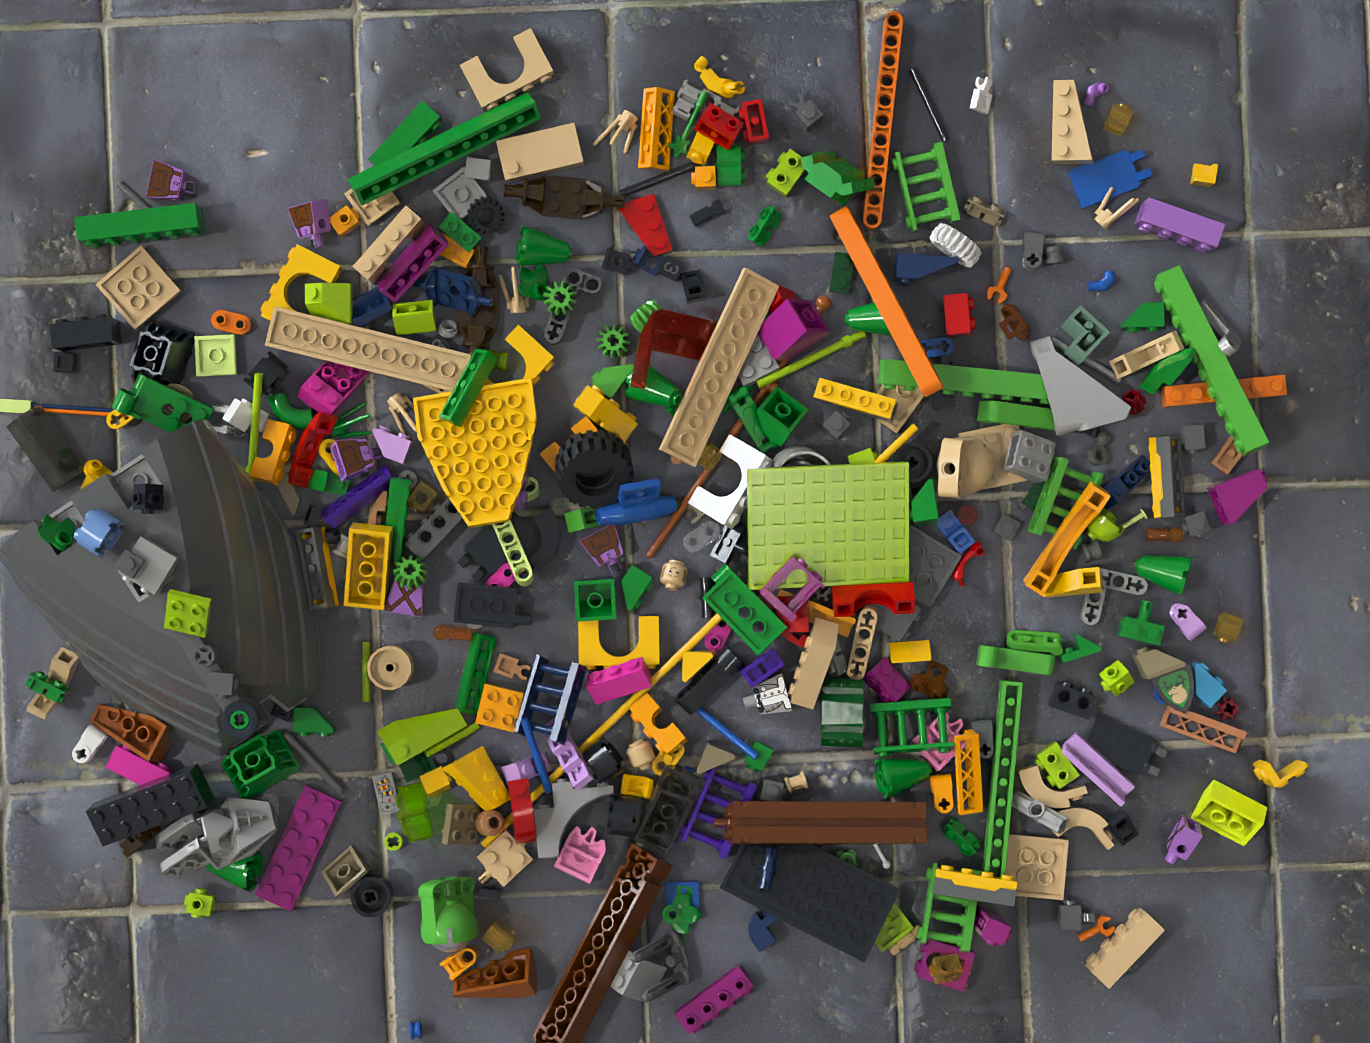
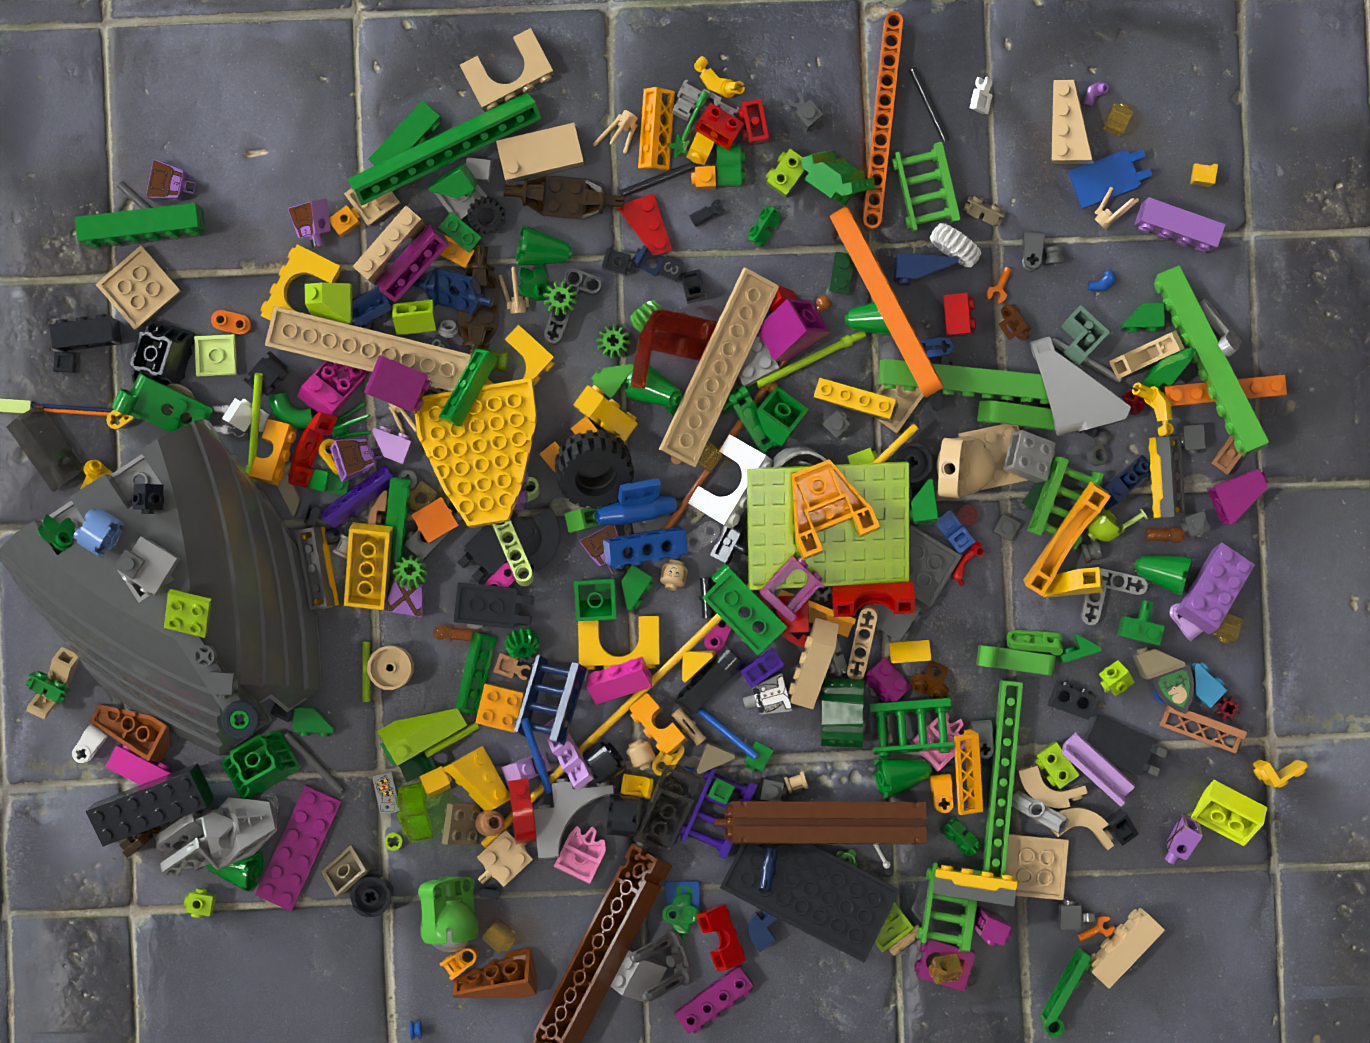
(398, 384): none -> magenta slope
(435, 520): none -> orange piece
(455, 183): none -> green slope
(522, 643): none -> green gear
(615, 547): none -> blue brick
(697, 737): none -> tan pin
(721, 791): none -> green plate
(729, 951): none -> red arch
(824, 500): none -> light orange wedge
(1068, 982): none -> green hinge
(1160, 403): none -> yellow arm
(1215, 588): none -> medium lavender brick

